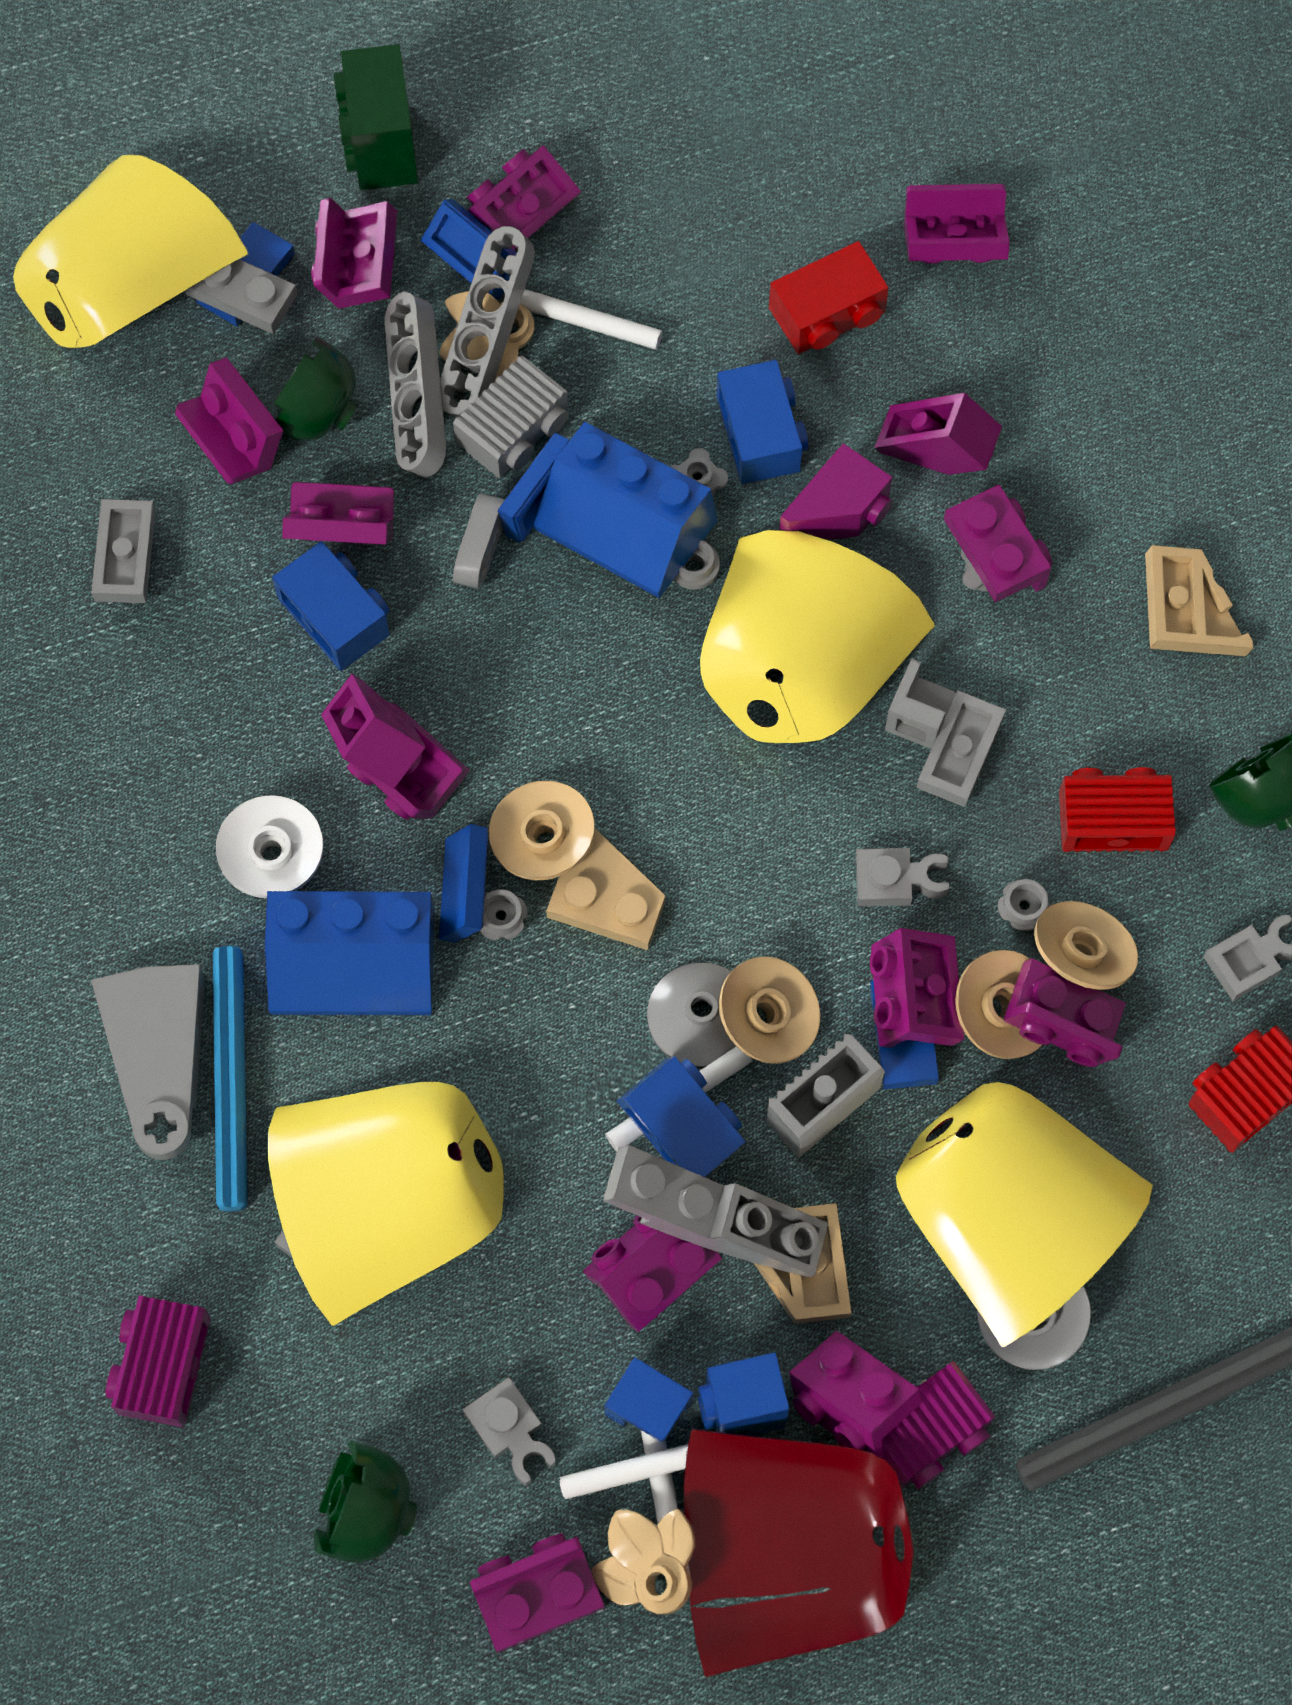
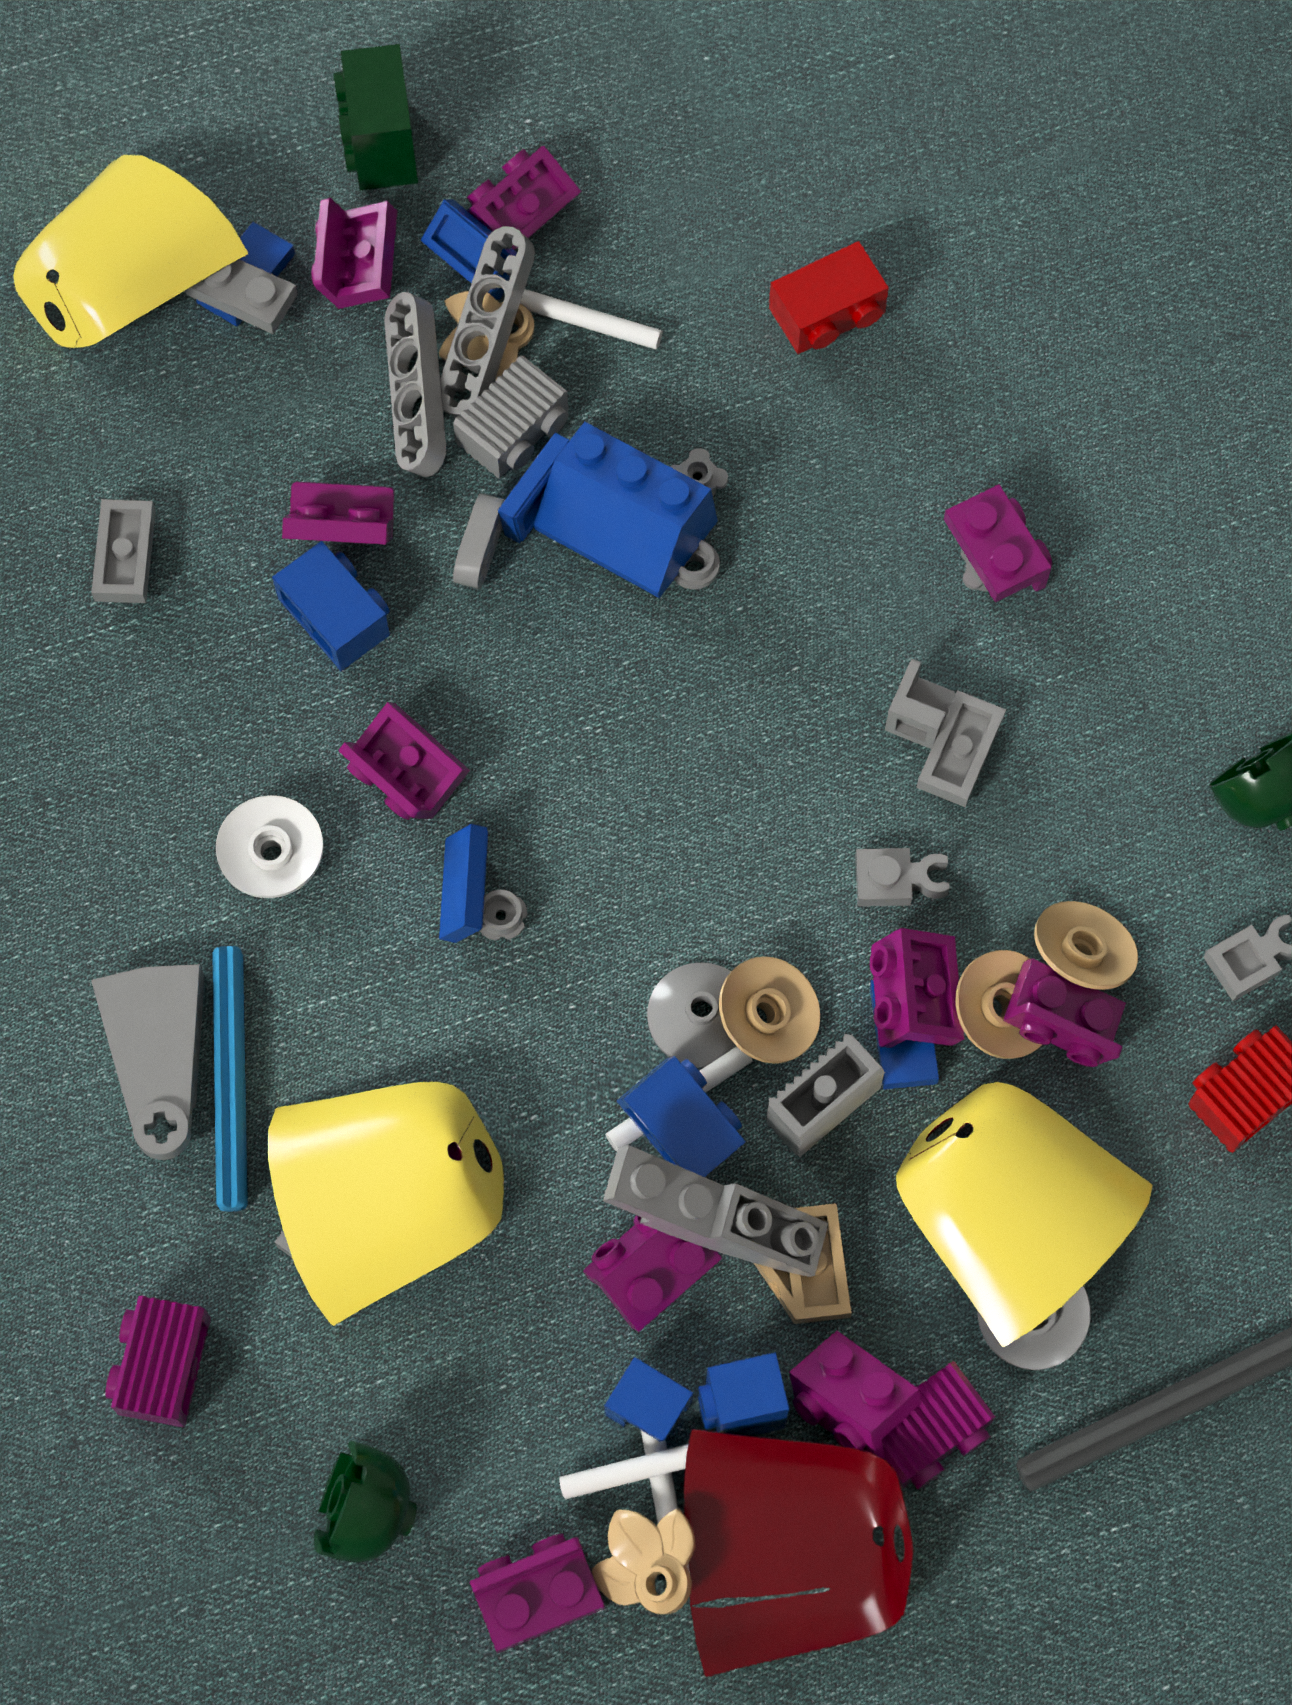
(231, 424): magenta bracket -> none
(317, 394): dark green cylinder -> none
(349, 953): blue slope -> none
(372, 733): magenta slope -> none
(505, 1425): light grey plate -> none
(538, 810): tan dish -> none
(608, 897): tan wing -> none
(760, 421): blue brick -> none
(817, 617): light yellow piece -> none
(840, 498): magenta slope -> none
(940, 434): magenta slope -> none
(956, 223): magenta bracket -> none
(1023, 891): light grey plate -> none
(1116, 811): red brick -> none
(1188, 606): tan wing -> none

